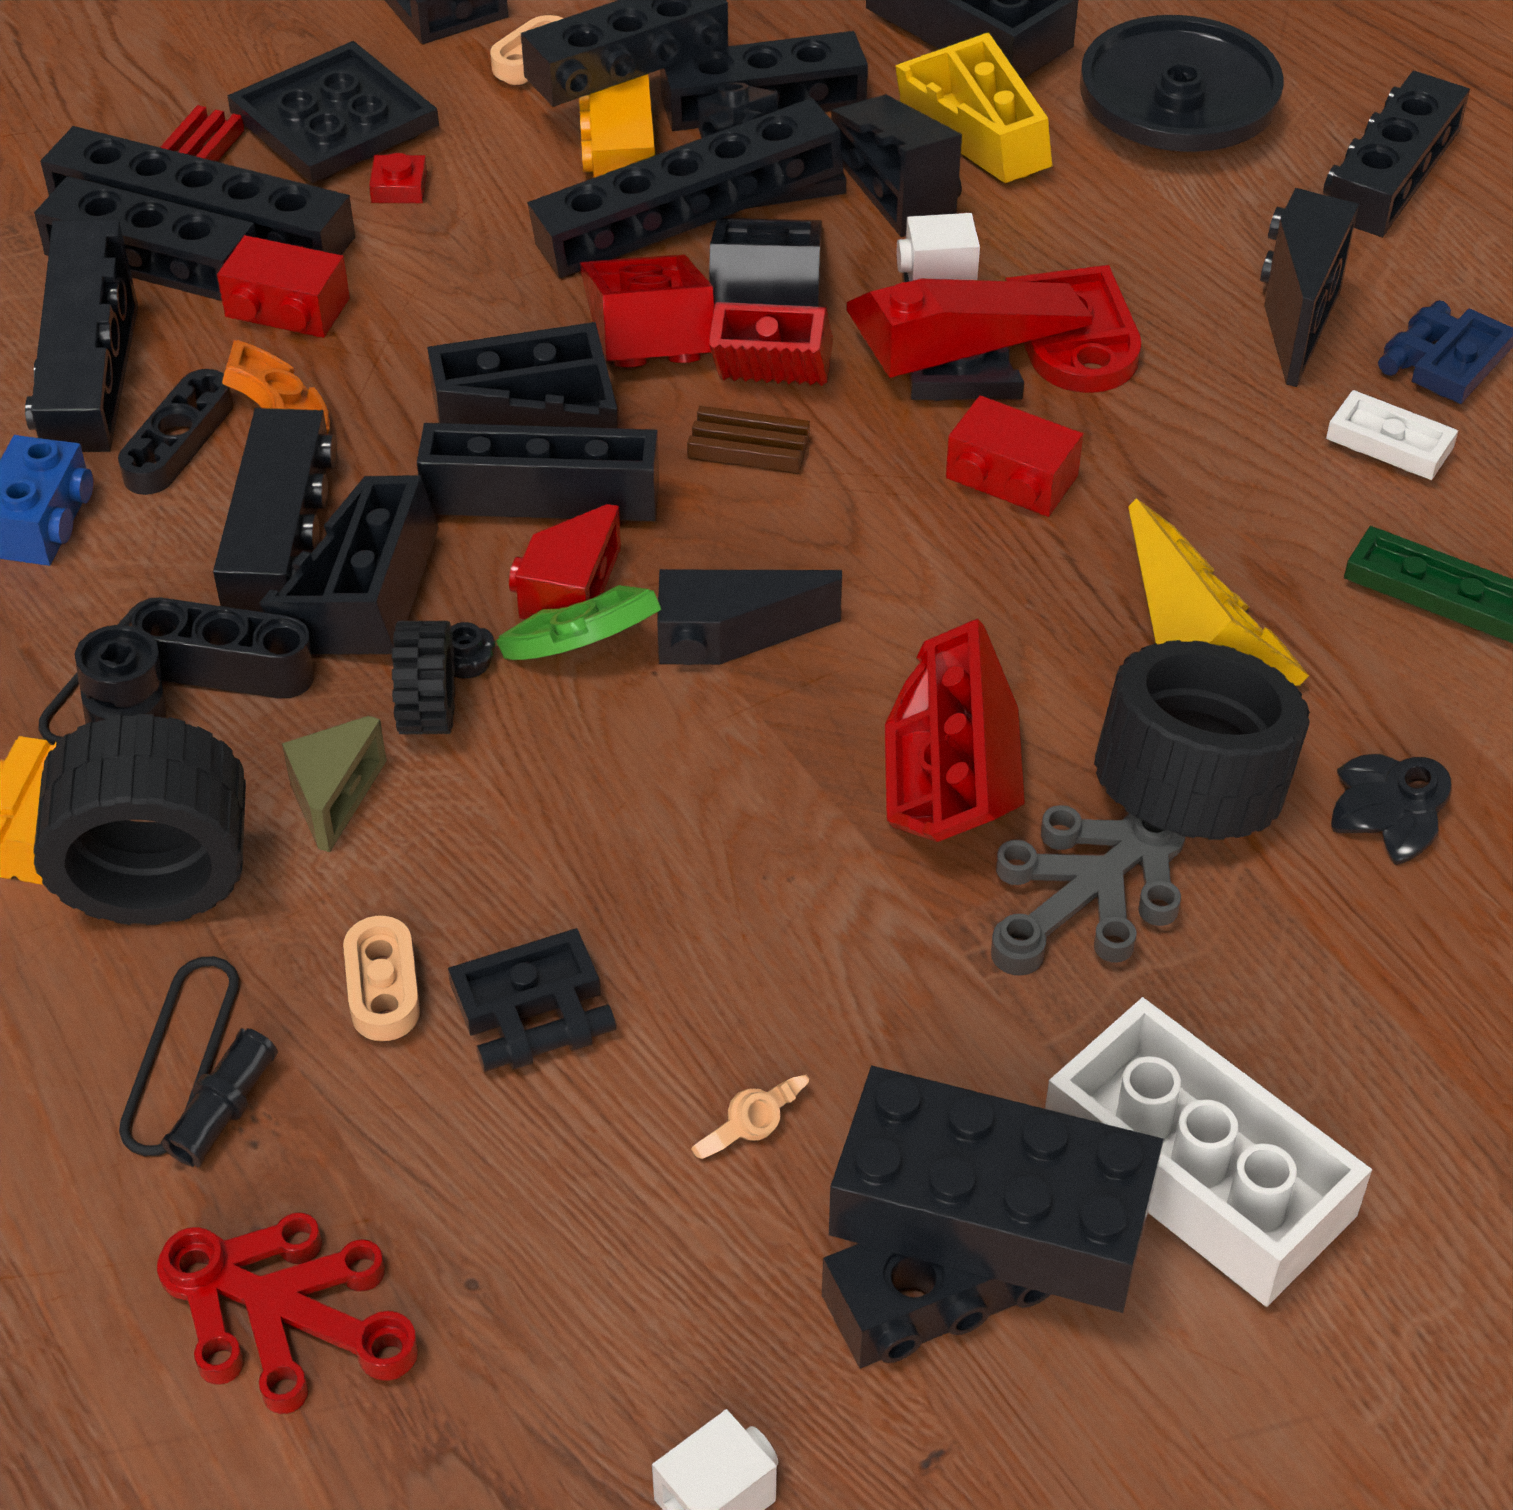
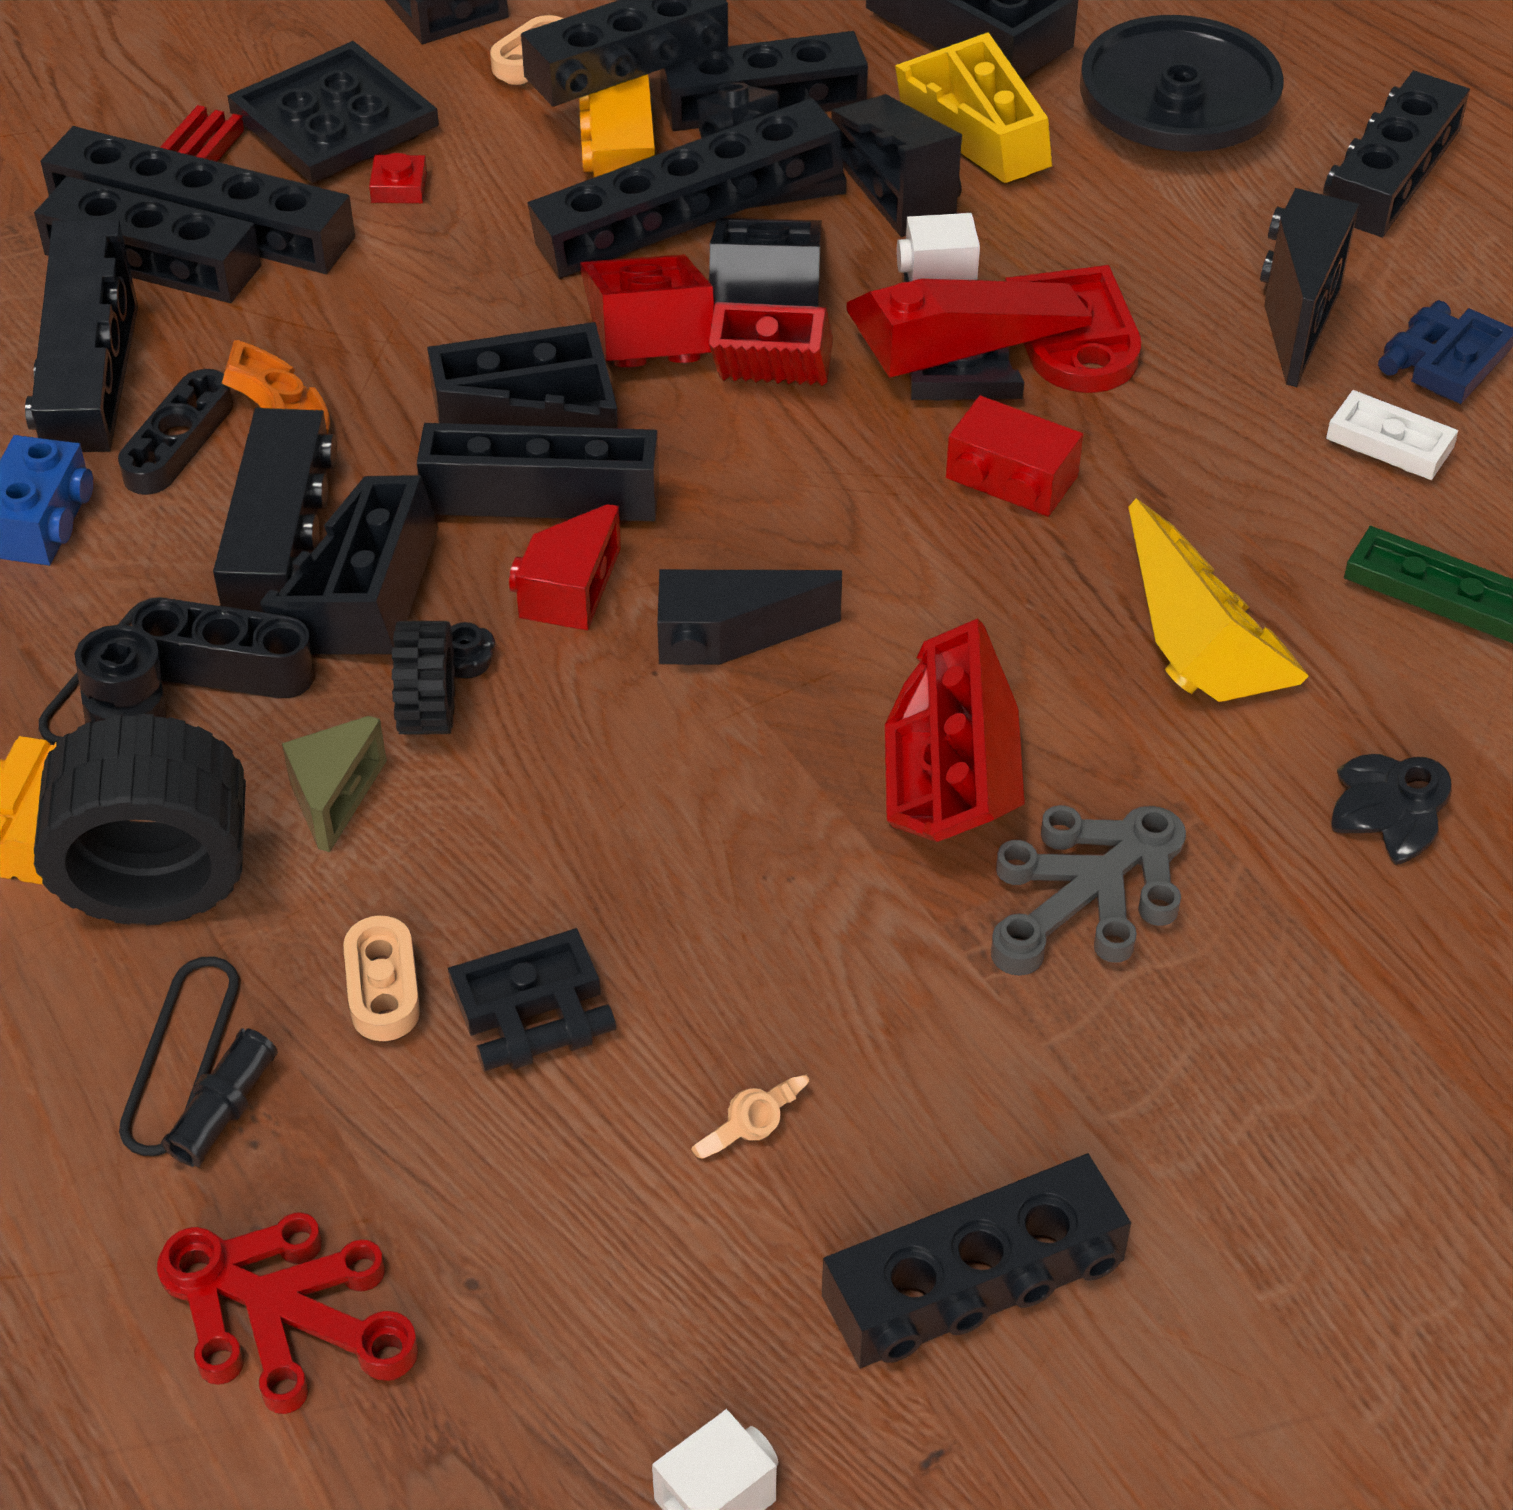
(283, 286): red brick -> none
(578, 625): bright green tile -> none
(748, 439): reddish brown tile -> none
(995, 1188): black brick -> none
(1201, 739): black tyre -> none
(1235, 1165): white brick -> none

